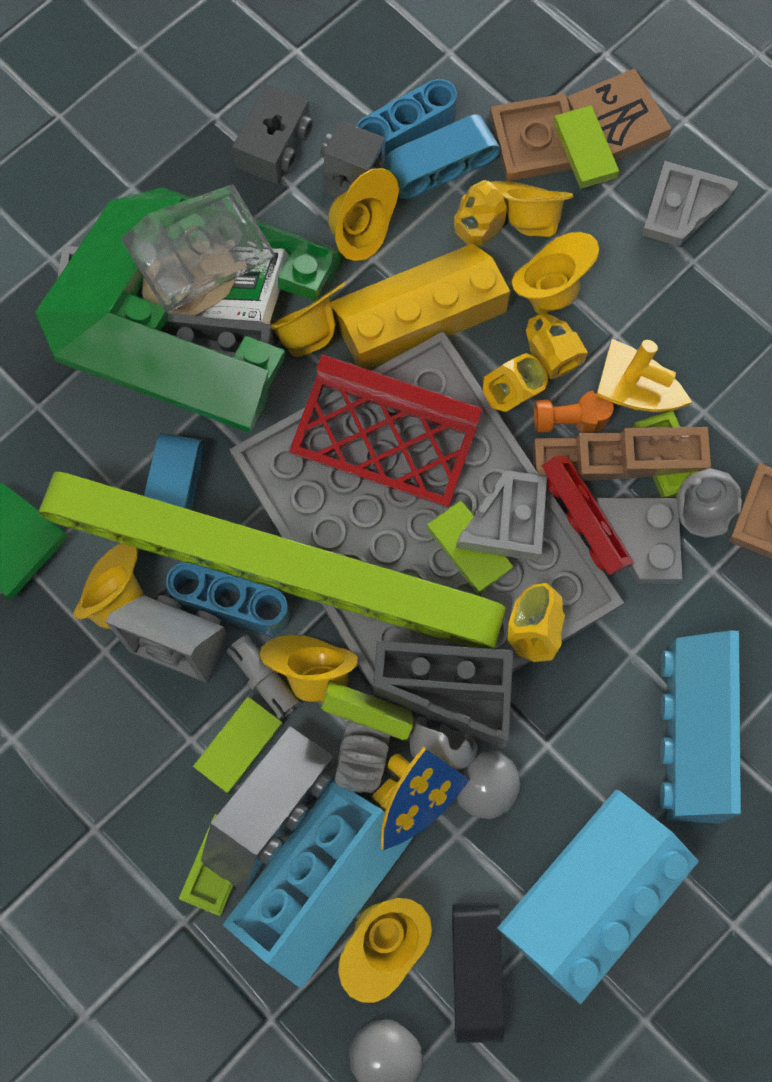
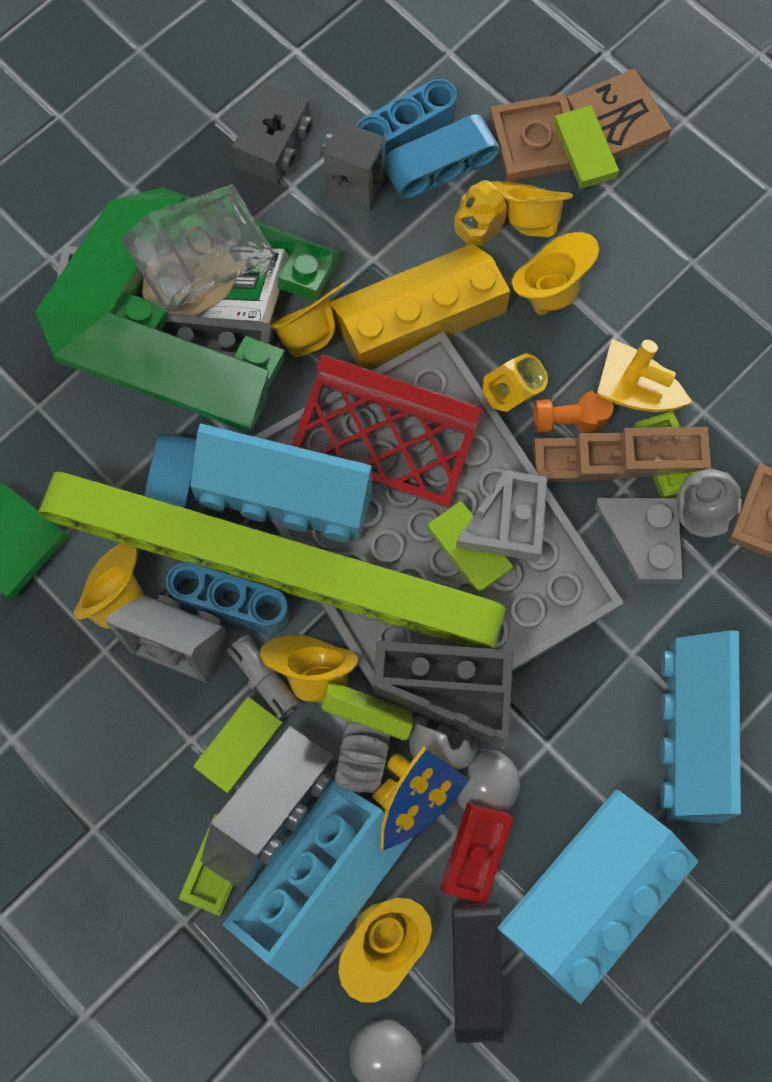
(281, 483): none -> medium azure slope
(363, 214): yellow piece -> none
(476, 853): none -> red plate
(537, 623): yellow rock -> none
(555, 345): yellow rock -> none
(586, 515): red plate -> none
(684, 202): light grey wing -> none

